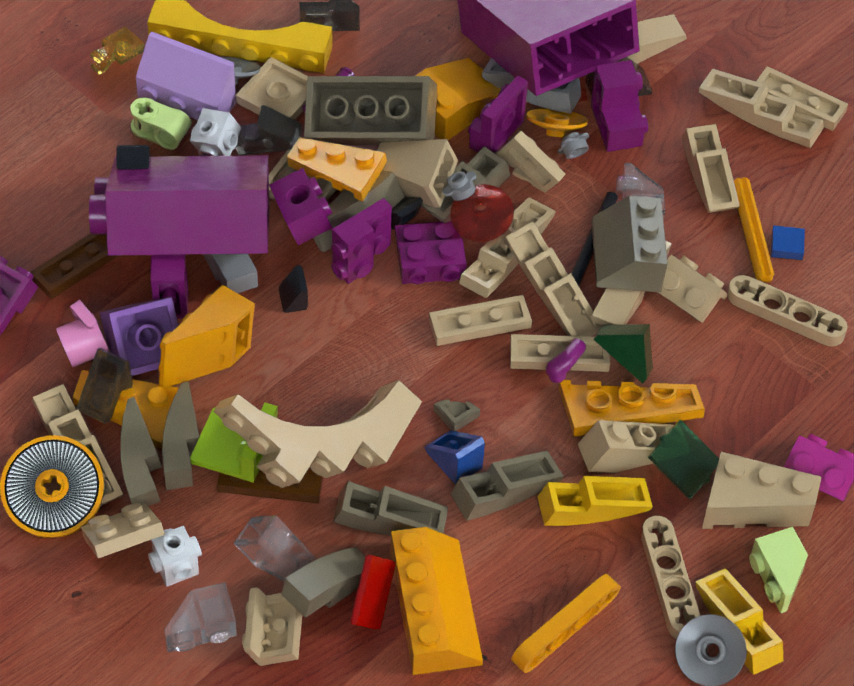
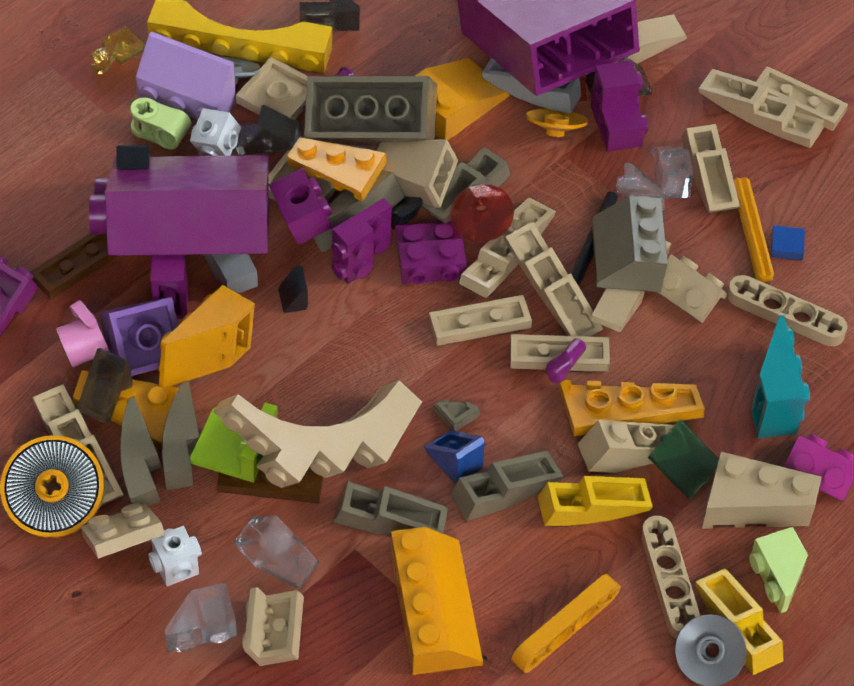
(324, 581): dark tan slope -> none
(373, 592): red slope -> none
(460, 185): light grey plate -> none
(499, 117): magenta plate -> none
(530, 162): tan wing -> none
(574, 145): light grey plate -> none
(629, 346): dark green slope -> none
(673, 170): none -> clear slope
(780, 389): none -> teal slope

